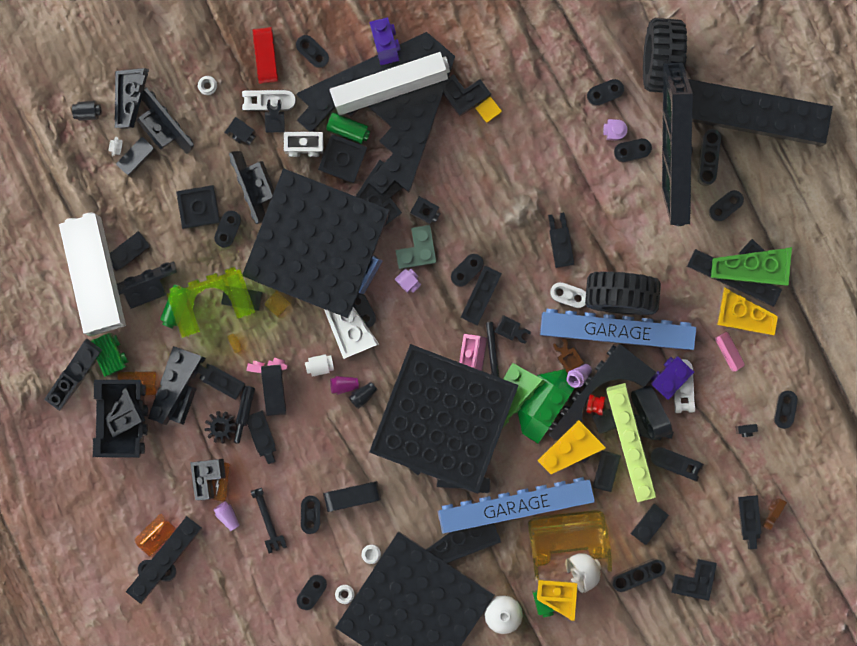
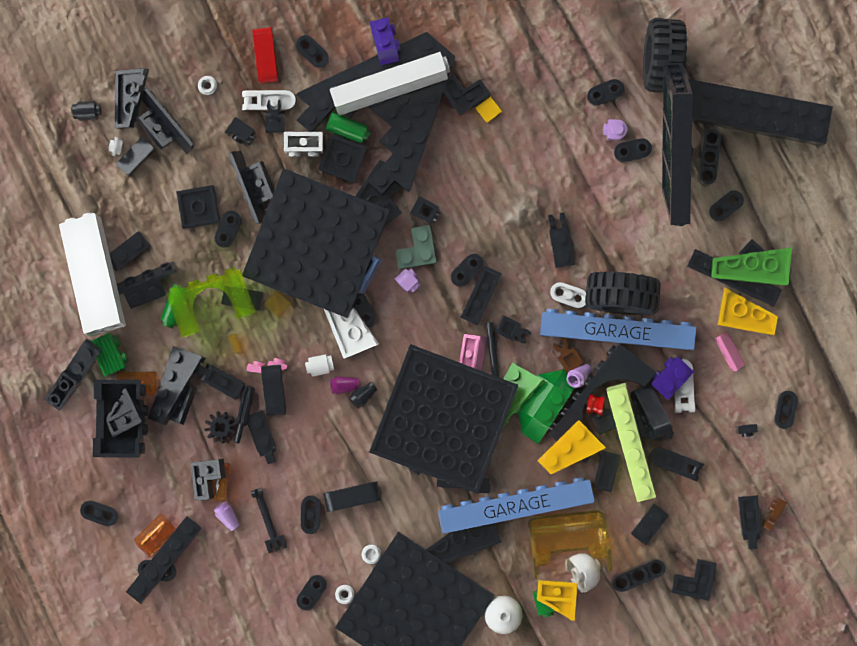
(99, 513): none -> black plate

